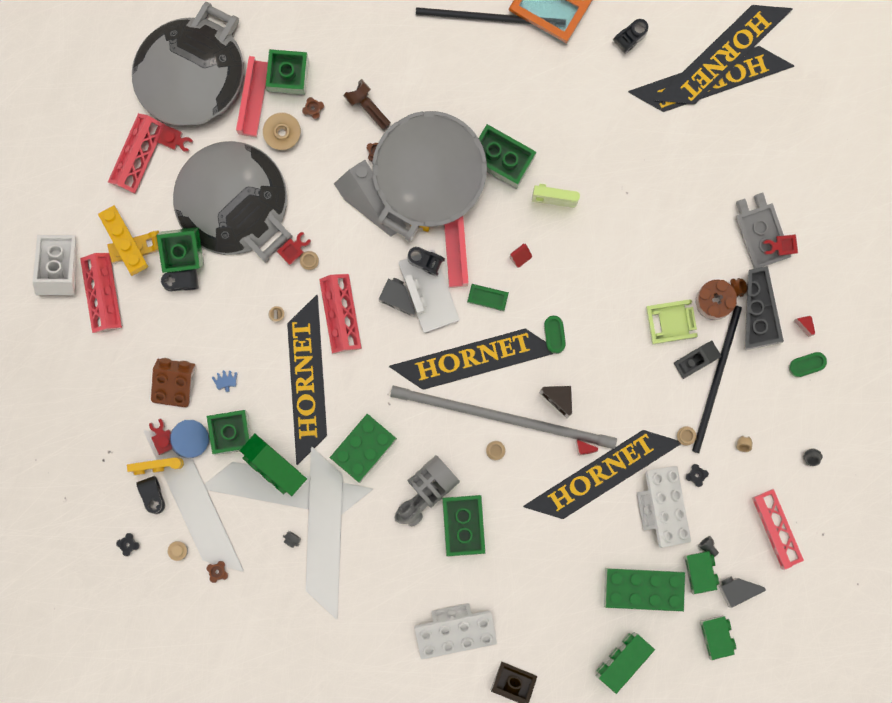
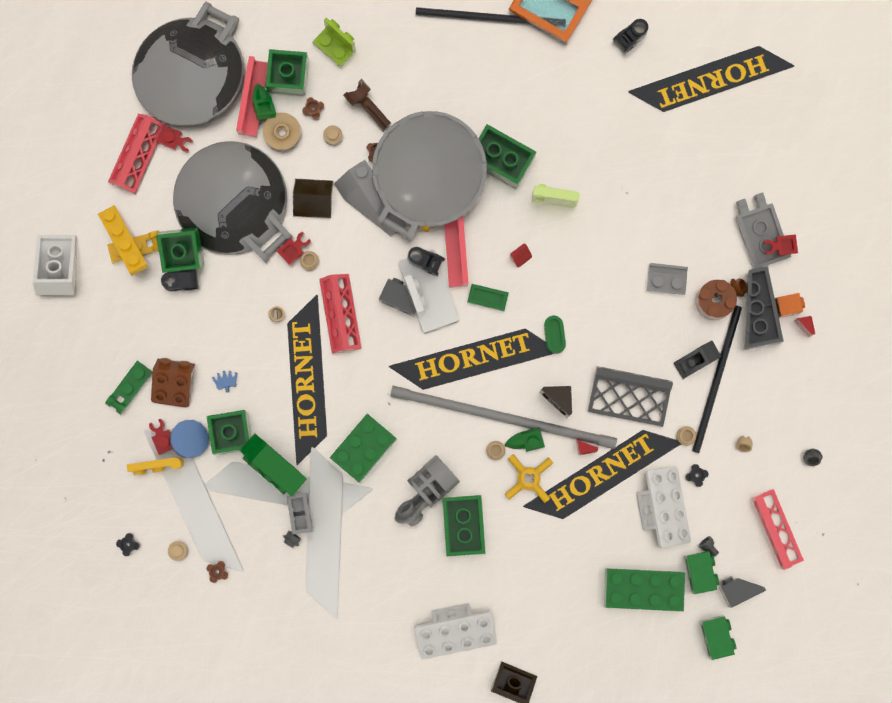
(103, 291): coral fence -> none
(129, 387): none -> green plate
(150, 491): black piece -> none
(263, 103): none -> green plate
(299, 513): none -> light grey brick
(312, 198): none -> dark brown slope
(332, 134): none -> tan plate
(335, 43): none -> lime bracket
(528, 440): none -> green plate
(528, 486): none -> yellow bar
(624, 662): green brick -> none
(635, 380): none -> dark grey fence
(667, 279): none -> light grey plate
(674, 321): yellowish green container -> none
(723, 54): black sticker -> none
(789, 305): none -> orange brick
(807, 364): green tile -> none

